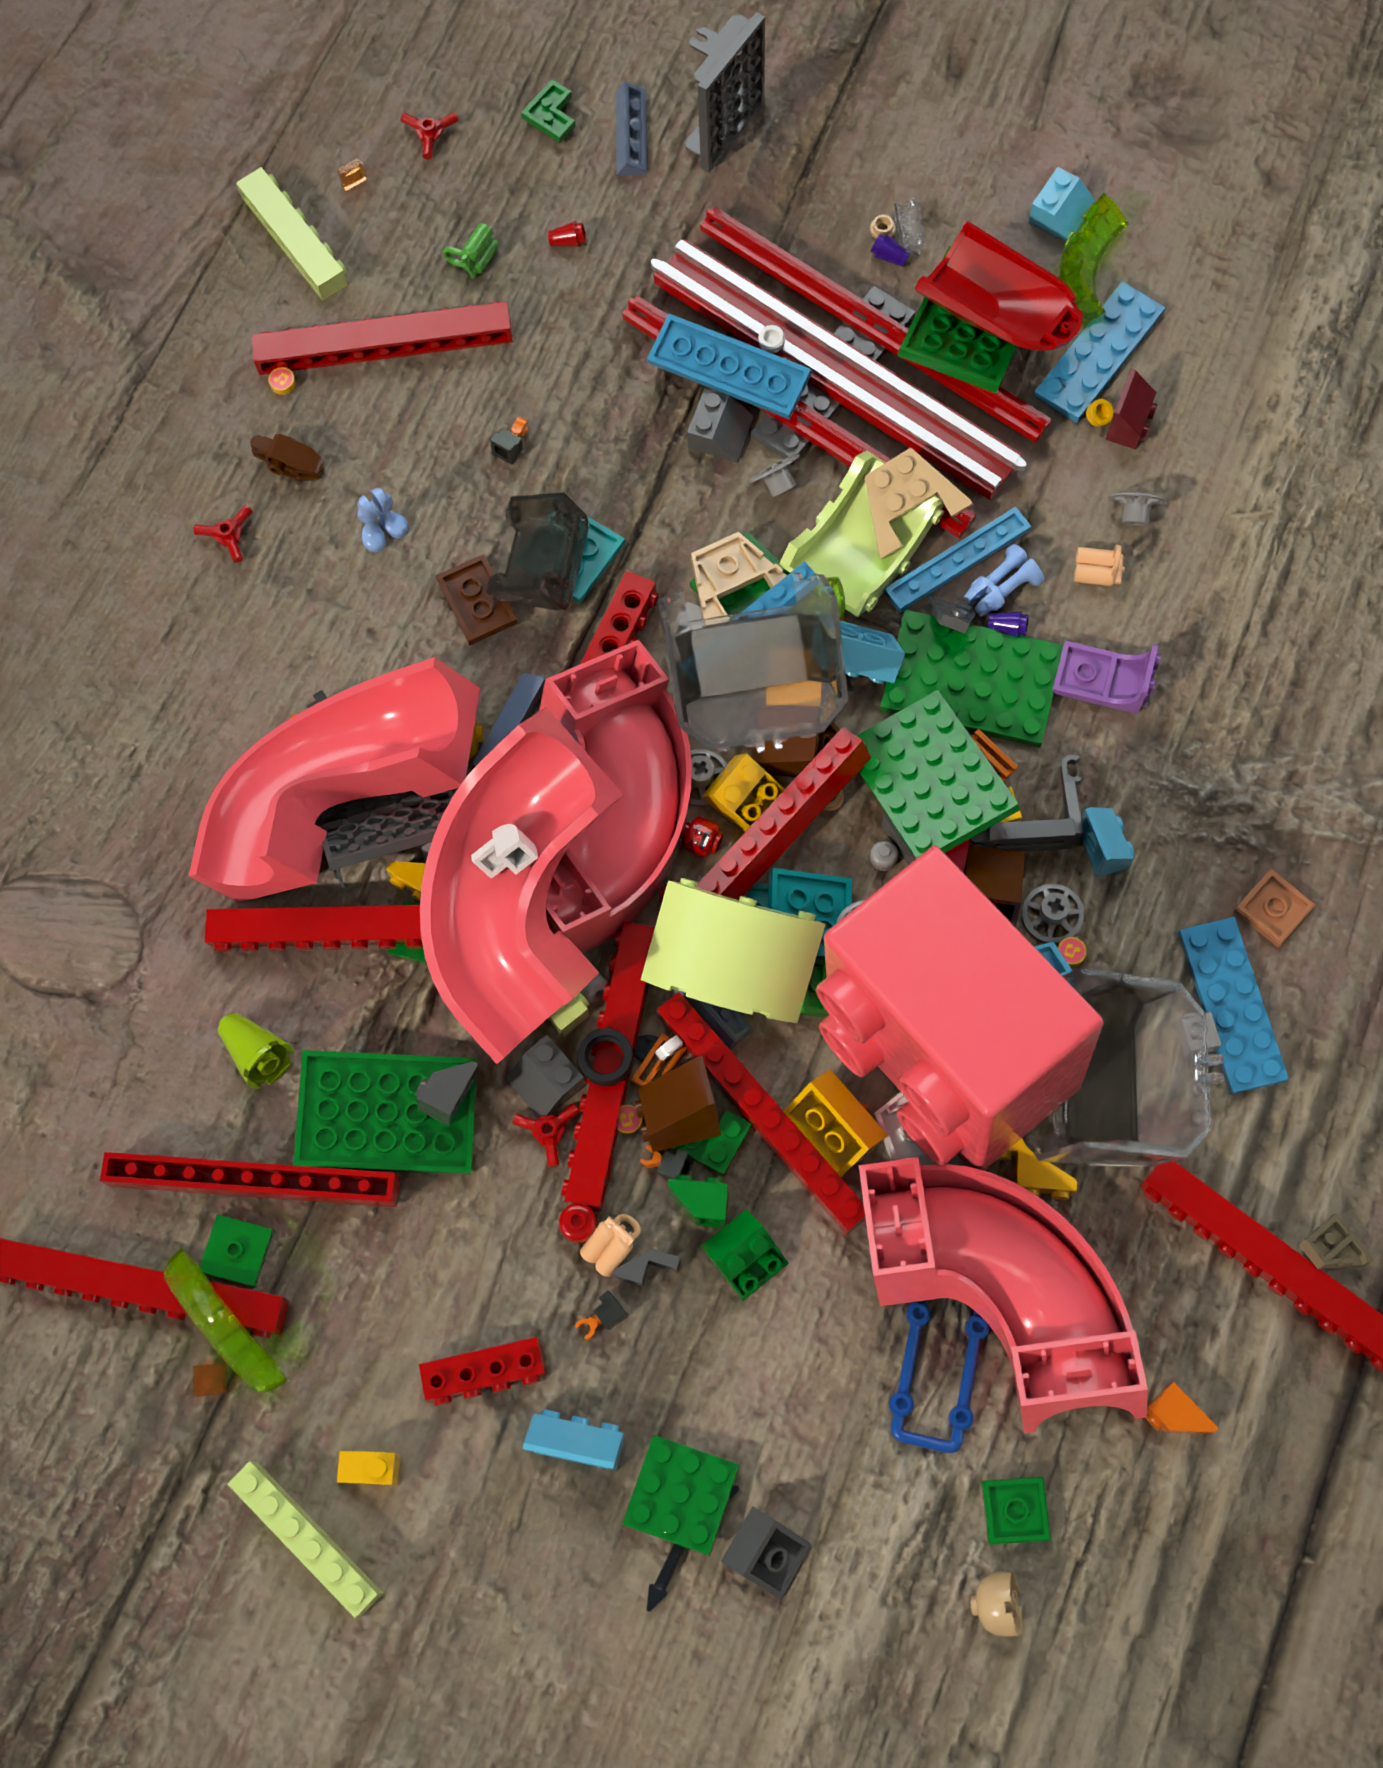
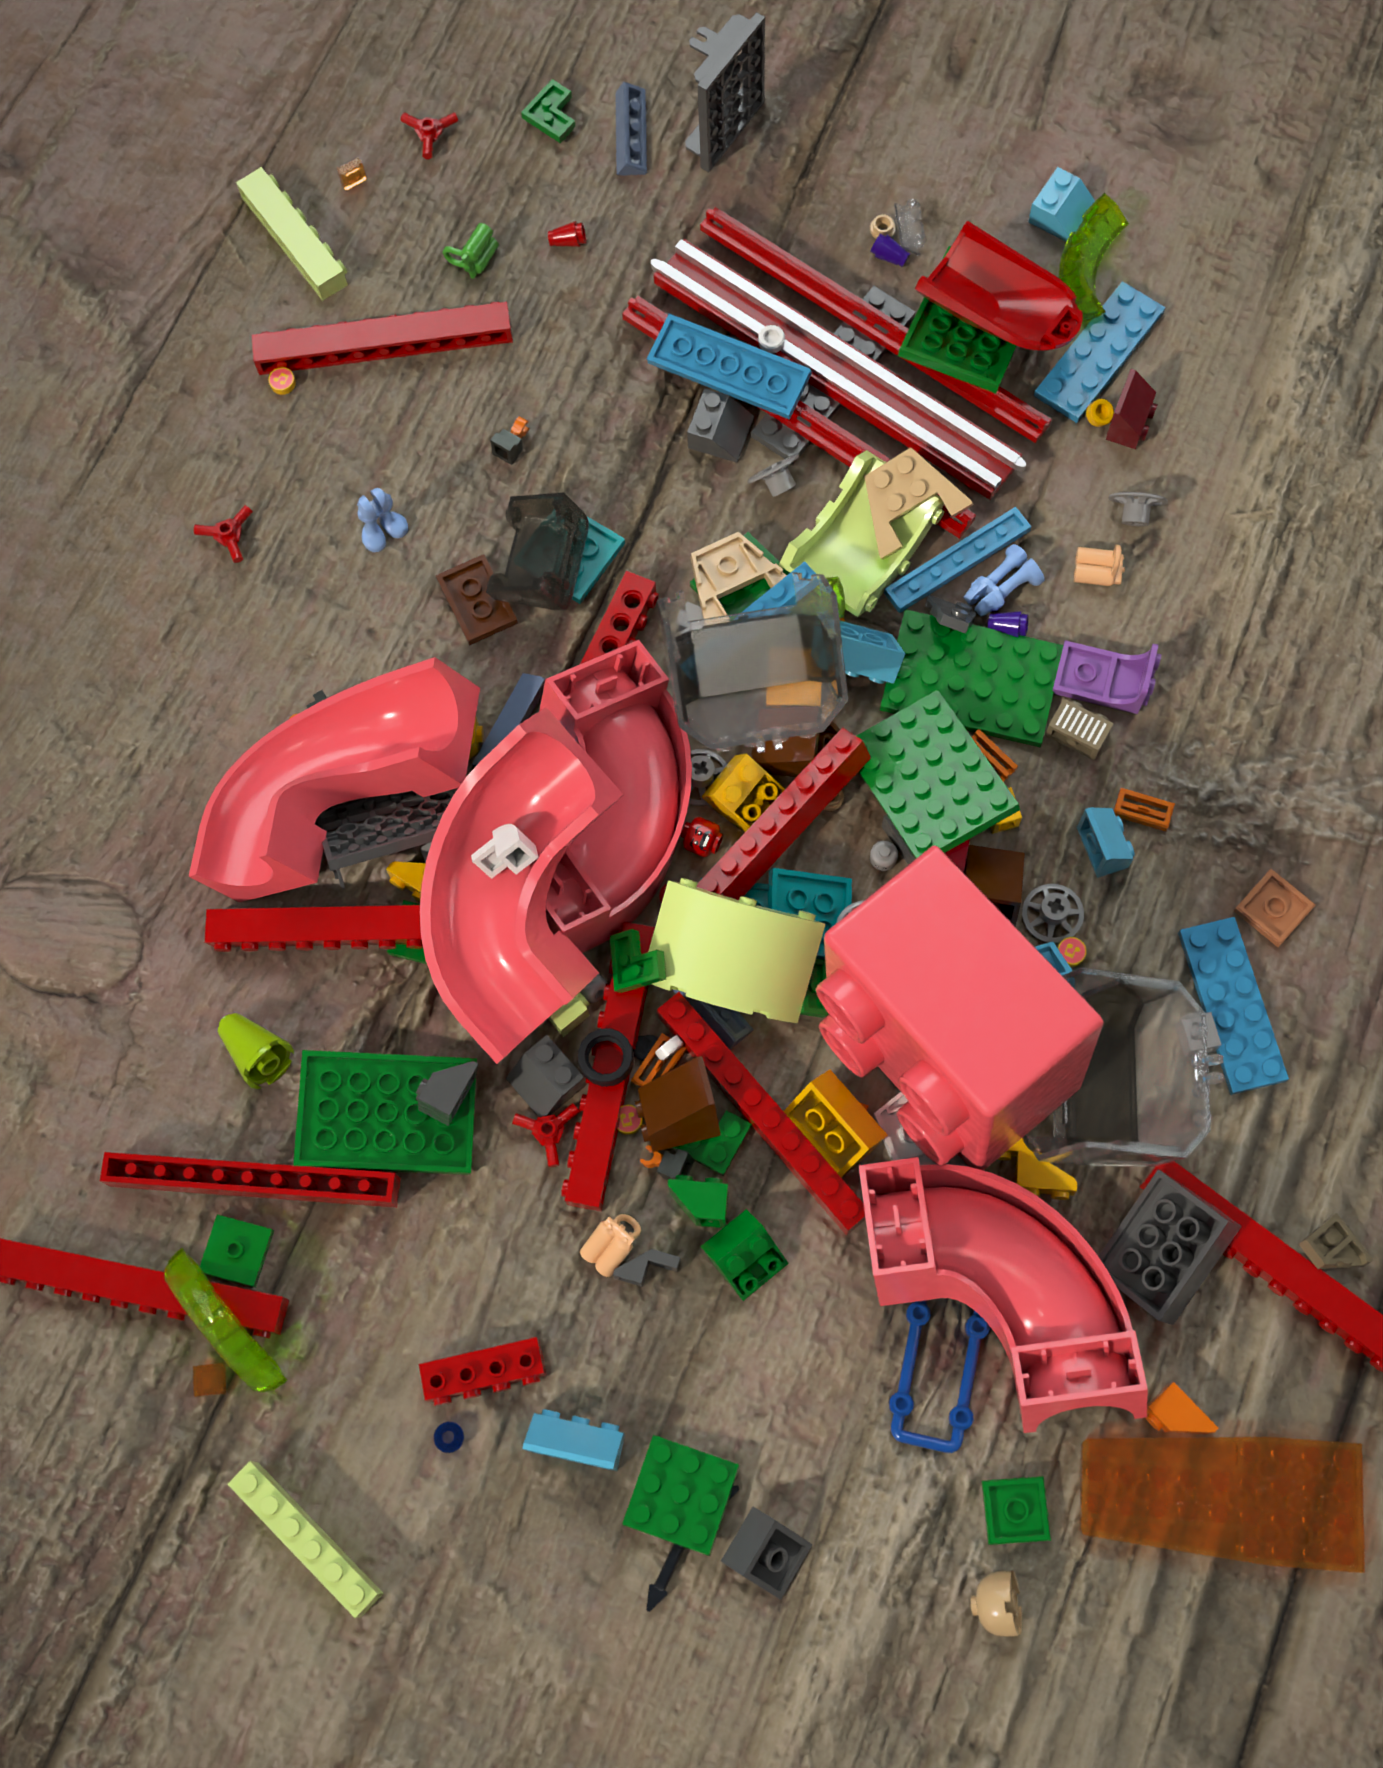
(287, 457): reddish brown hinge -> none
(368, 1468): yellow slope -> none
(457, 1441): none -> clear blue plate
(577, 1223): red head -> none
(608, 1314): pearl dark grey piece -> none
(631, 967): none -> green plate
(1040, 834): dark grey hinge -> none
(1079, 728): none -> dark tan brick
(1141, 819): none -> orange tile
(1167, 1247): none -> dark grey slope
(1229, 1498): none -> clear orange wing

